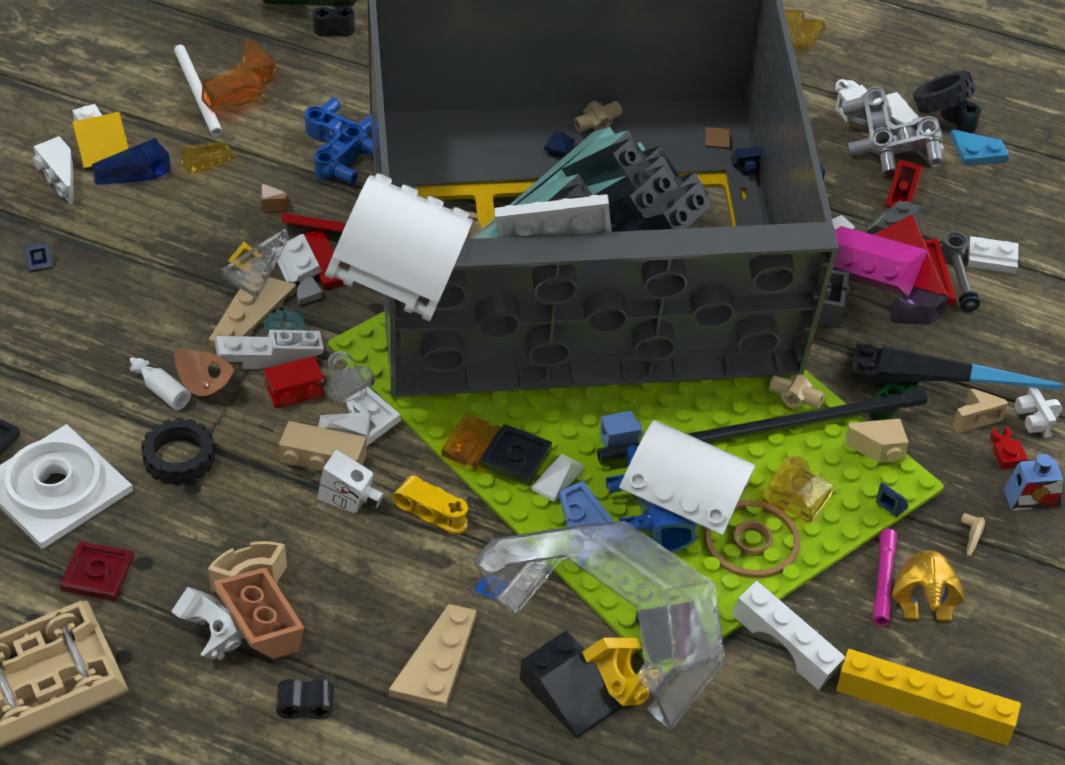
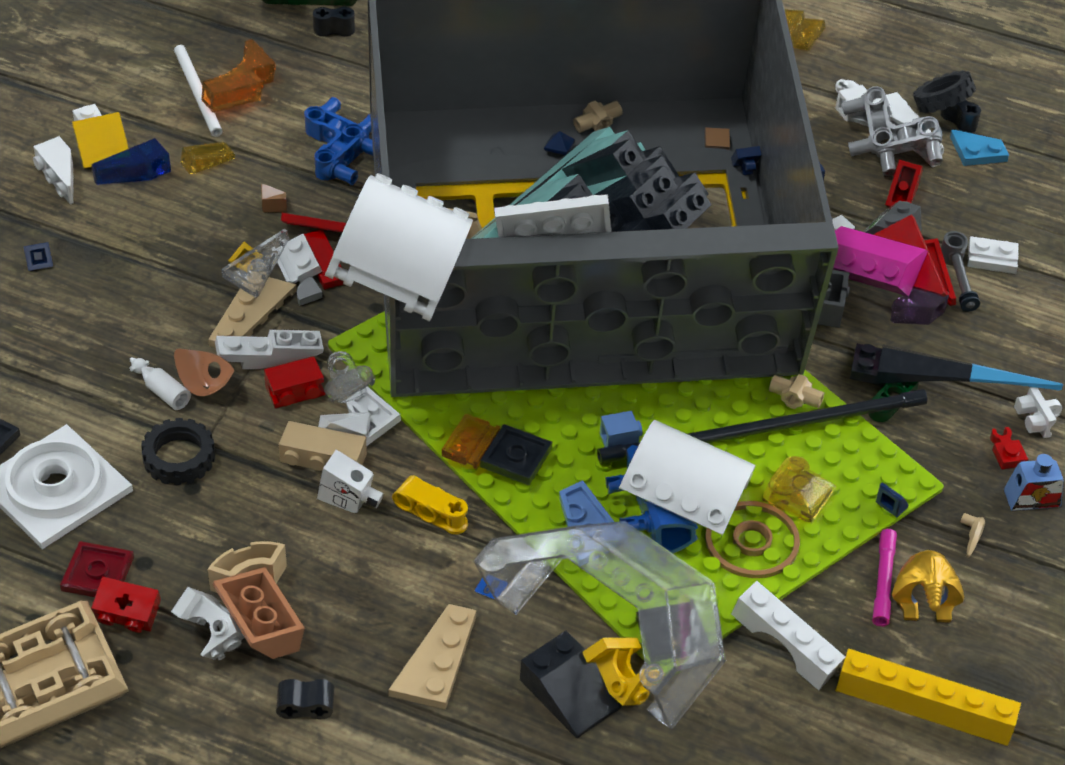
(116, 594): none -> red brick
(274, 321): clear light blue gear -> none
(557, 477): white slope -> none
(878, 439): tan slope -> none
(979, 411): tan slope -> none

